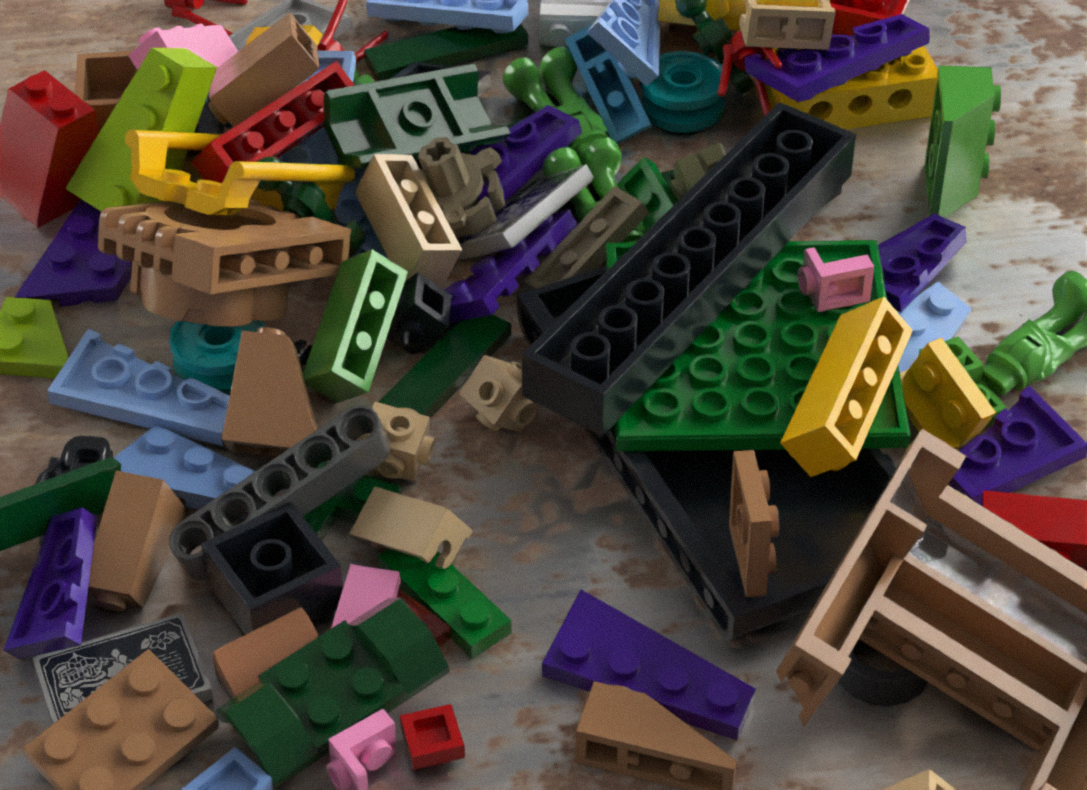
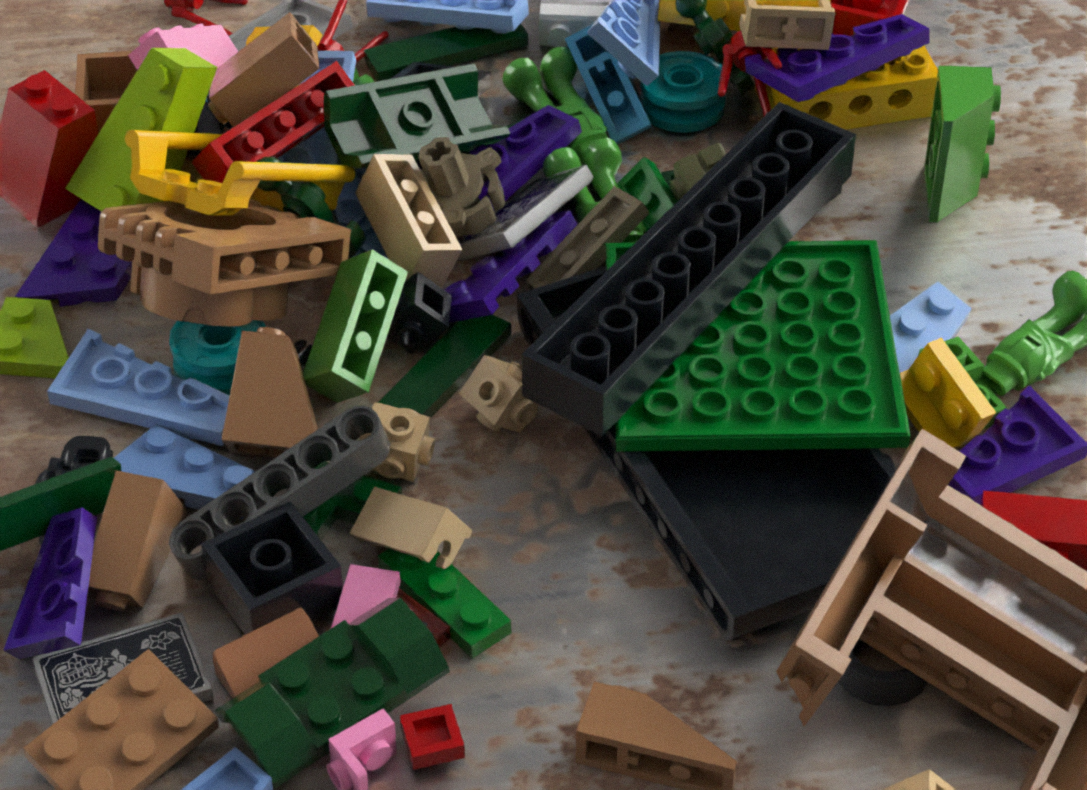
(617, 650): dark purple wing -> none
(752, 523): medium nougat plate -> none
(835, 282): bright pink bracket -> none
(847, 388): yellow brick -> none
(917, 257): dark purple wing -> none

